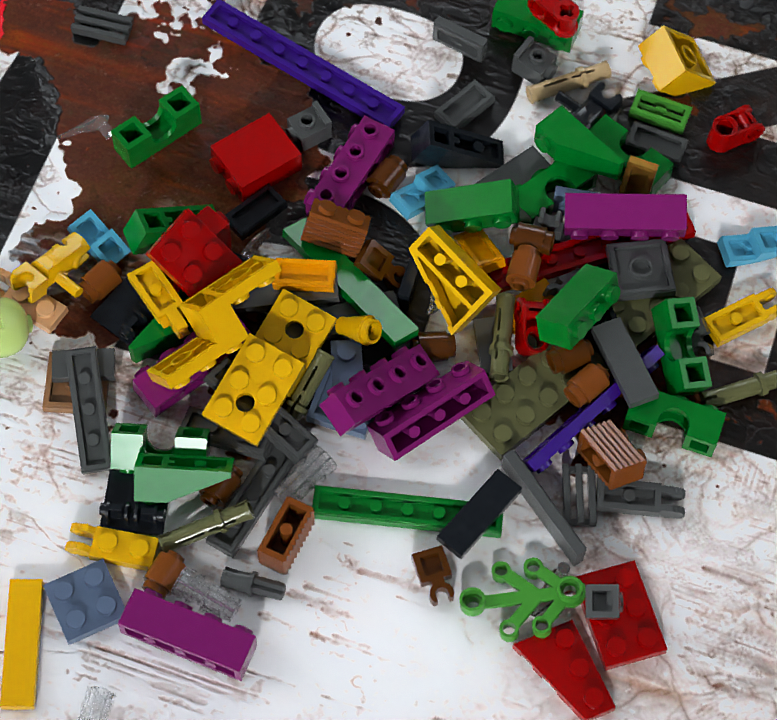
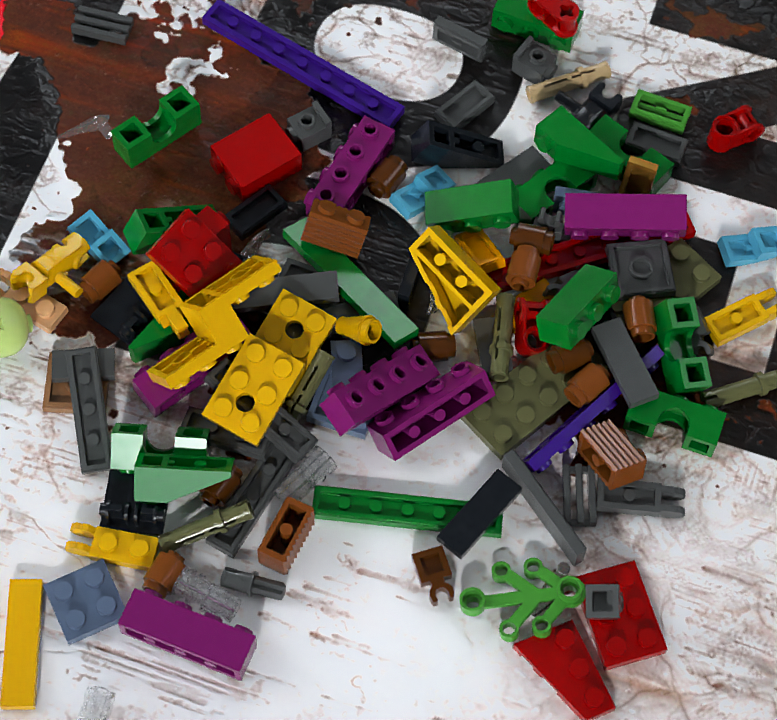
(306, 275): light orange tile -> none
(376, 264): reddish brown plate -> none
(640, 319): none -> dark orange brick
(675, 62): yellow slope -> none

